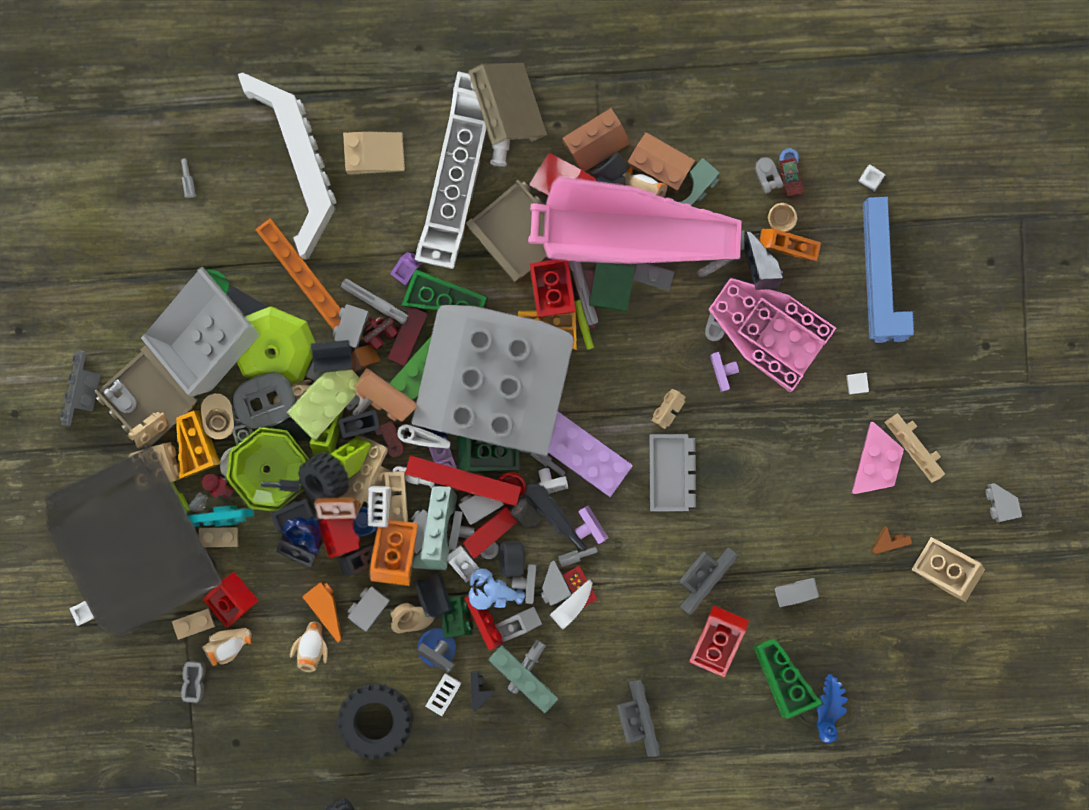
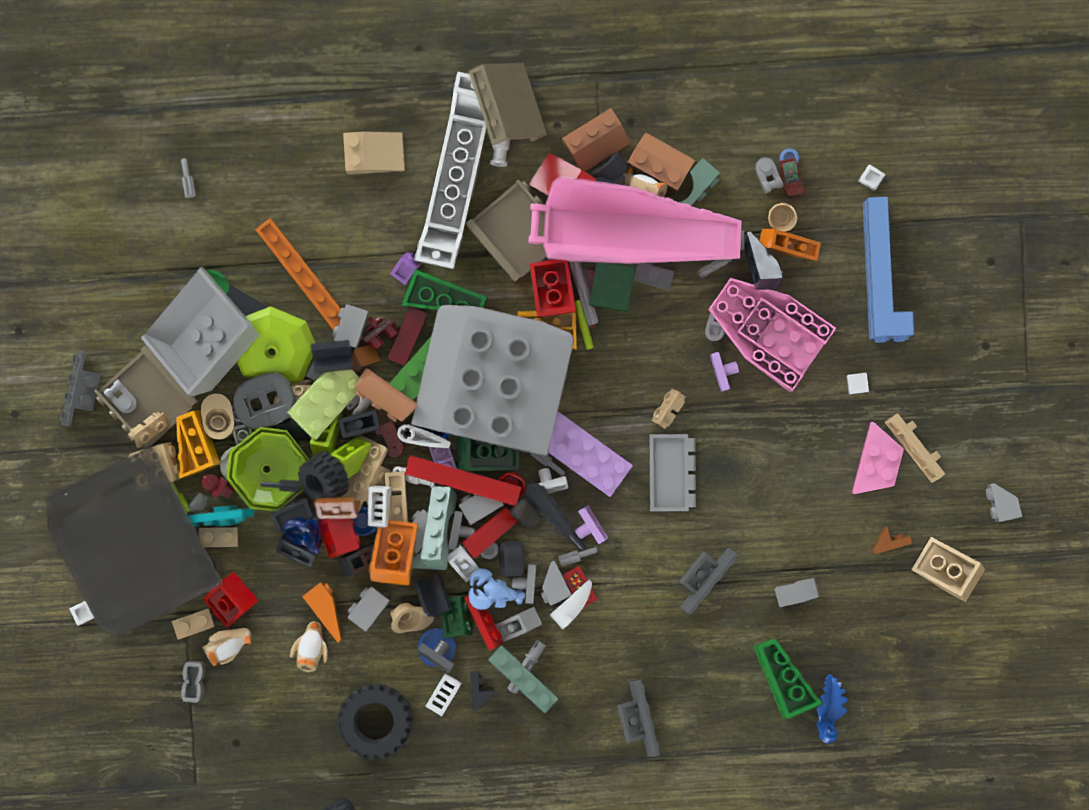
(303, 156): white slope -> none
(375, 301): light grey axle -> none
(719, 641): red slope -> none

